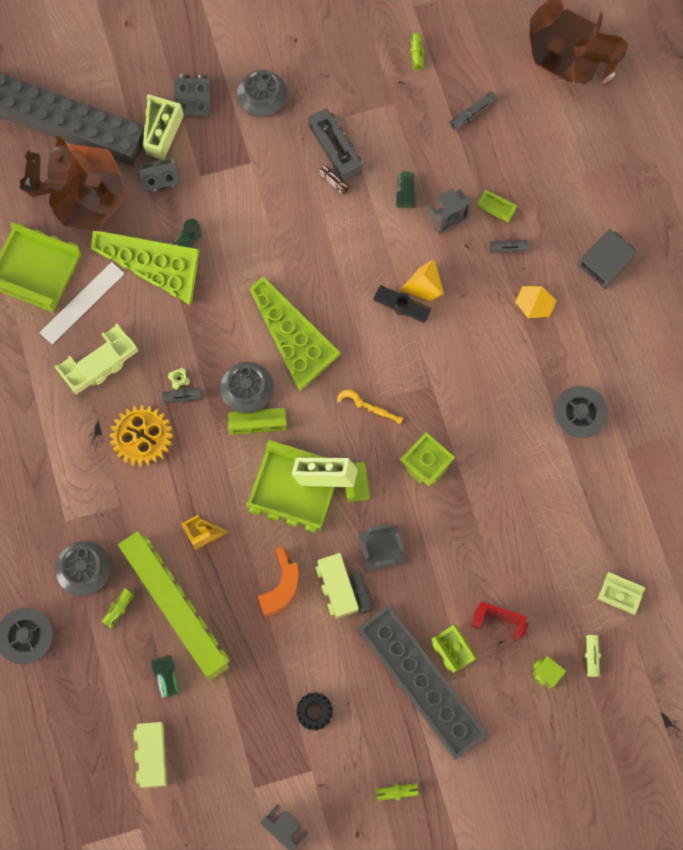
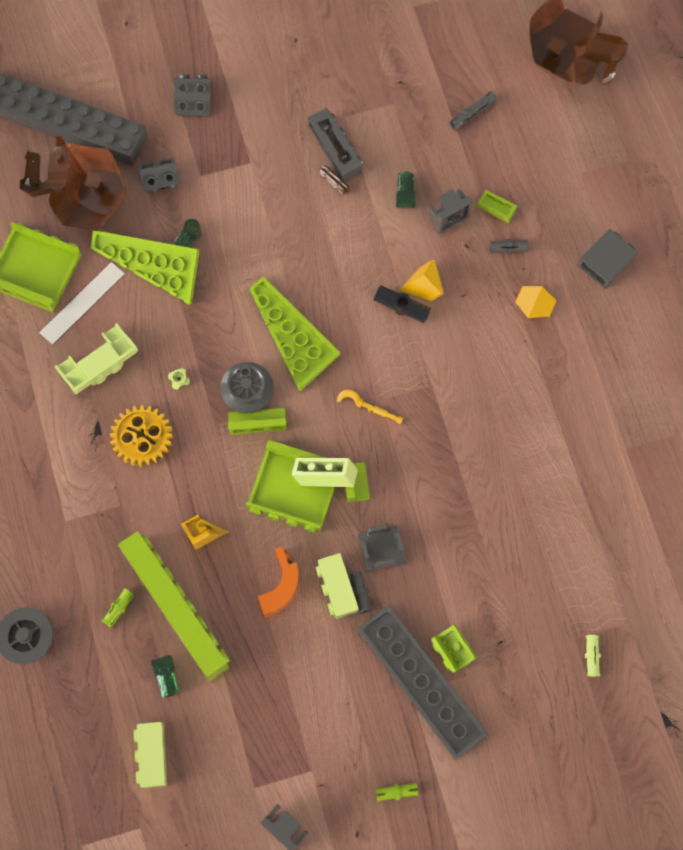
(83, 568): dark grey wheel -> none
(161, 125): yellowish green wedge -> none
(182, 395): dark grey pin -> none
(262, 93): dark grey wheel -> none
(314, 698): black tyre -> none
(417, 51): lime pin -> none
(427, 460): lime panel -> none
(502, 614): red panel -> none
(547, 672): lime brick -> none
(581, 411): dark grey wheel -> none
(621, 593): yellowish green plate -> none

